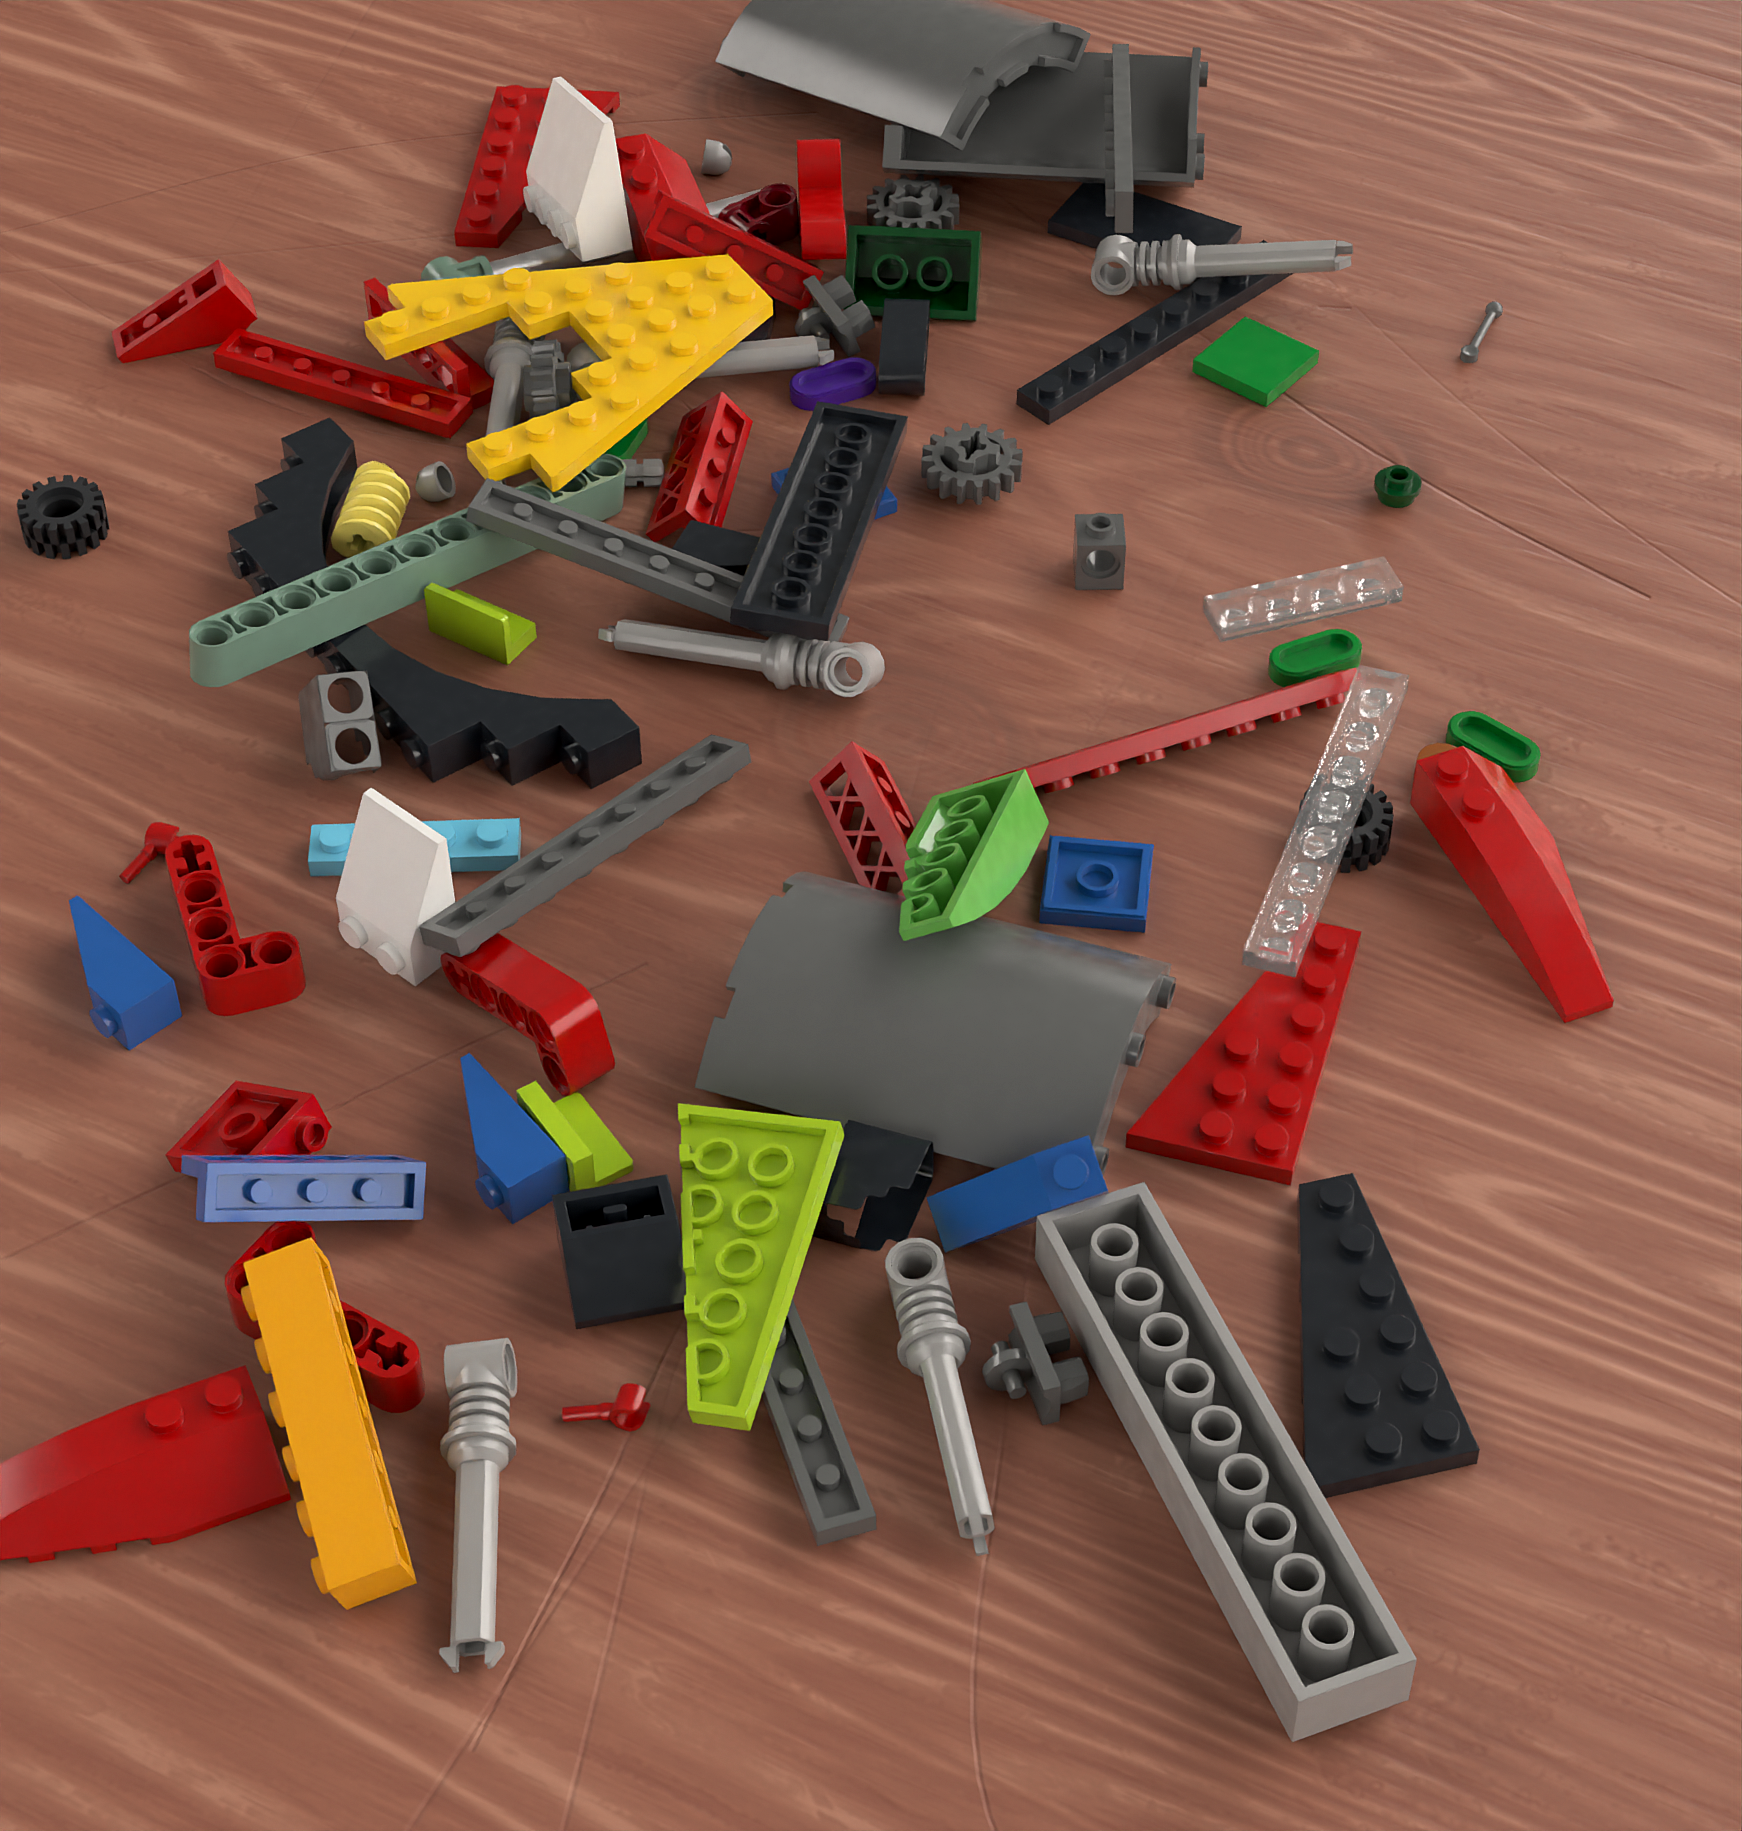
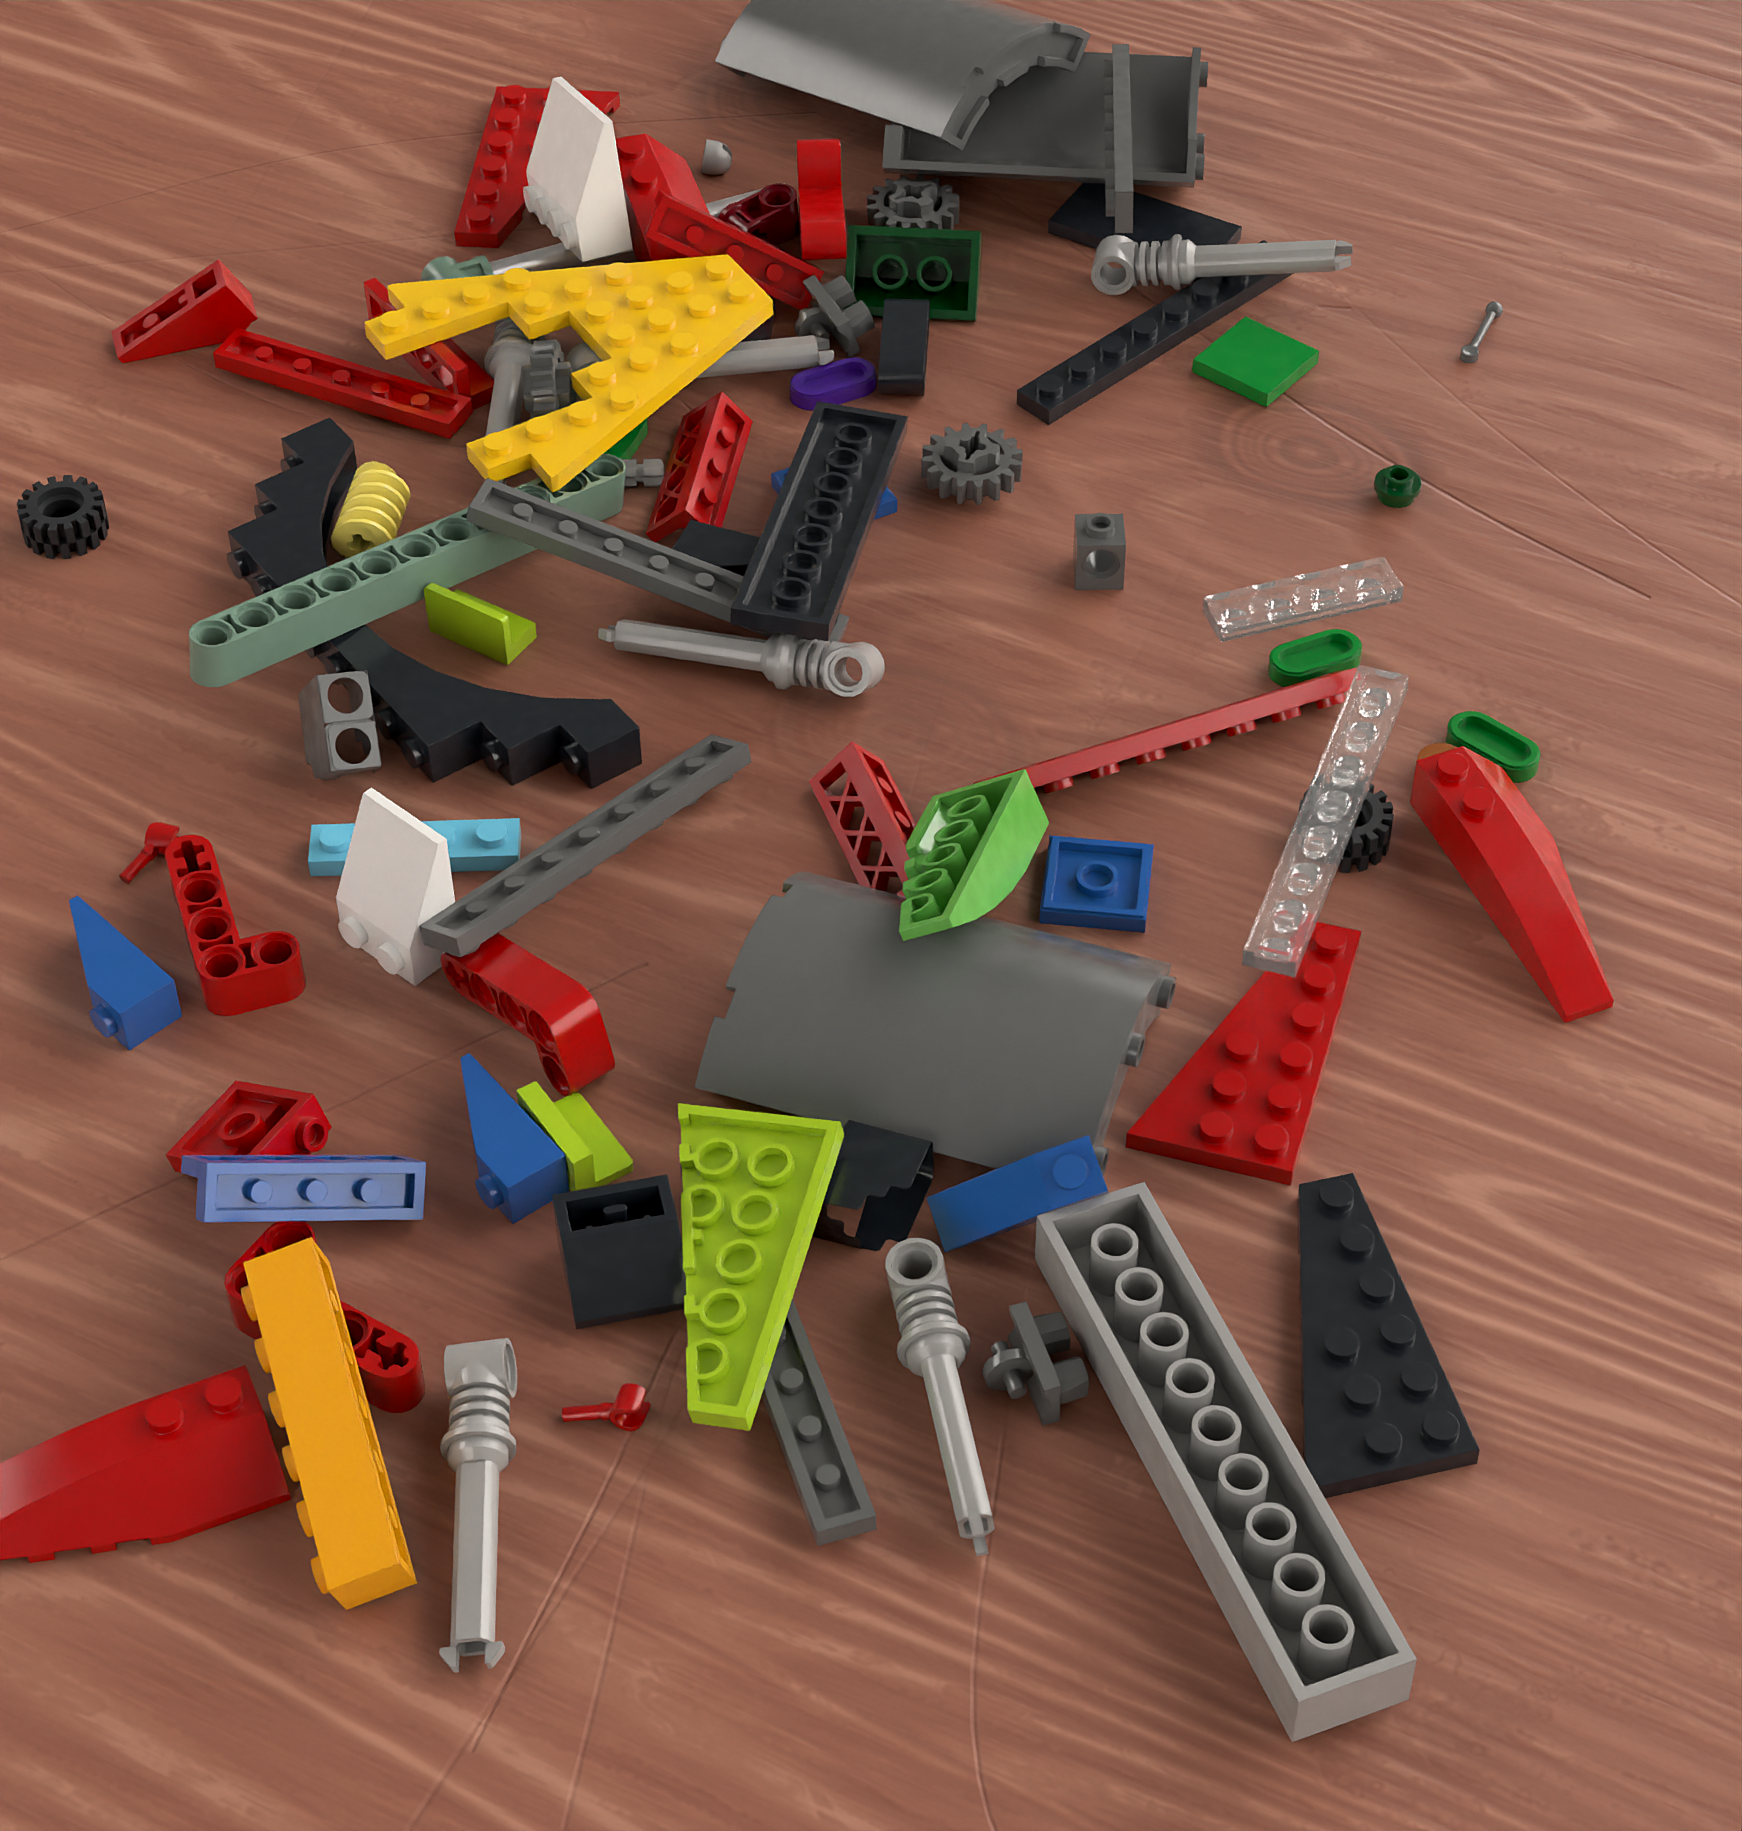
(435, 482): light grey hinge -> none

